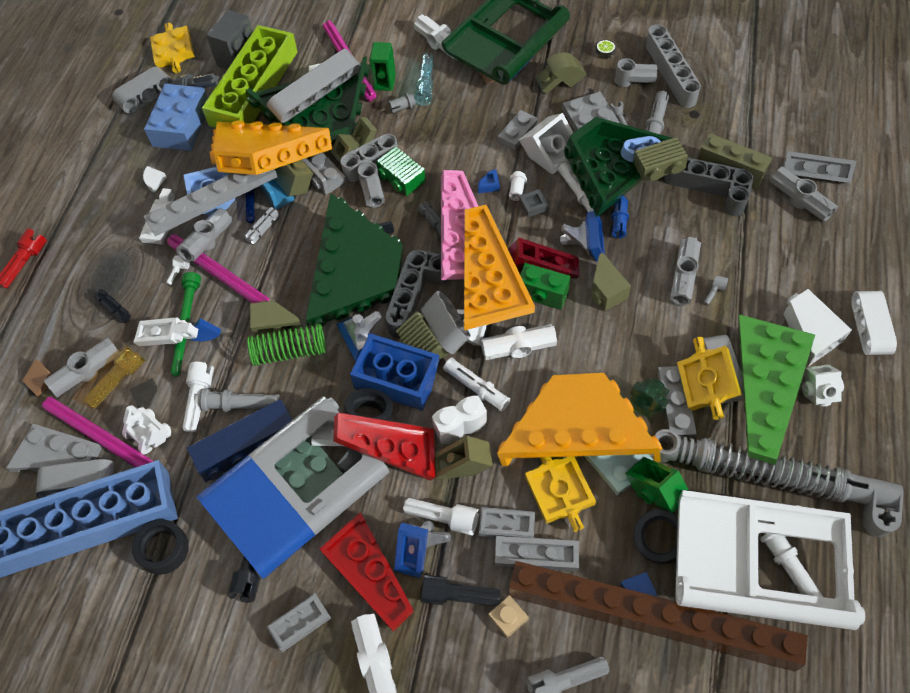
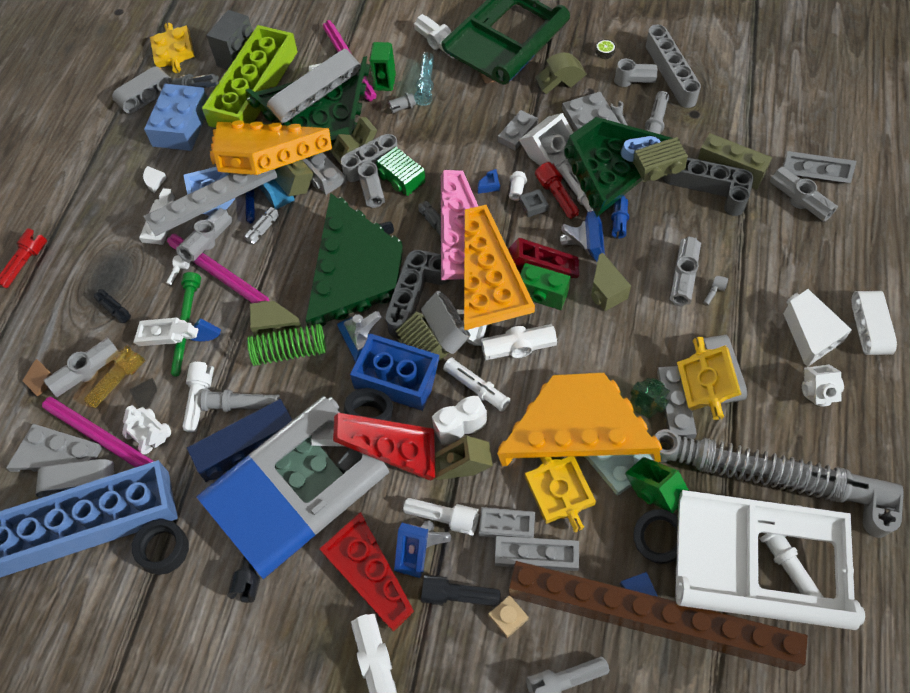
(298, 622): light grey plate -> none
(551, 179): none -> red piece
(771, 376): bright green wing -> none

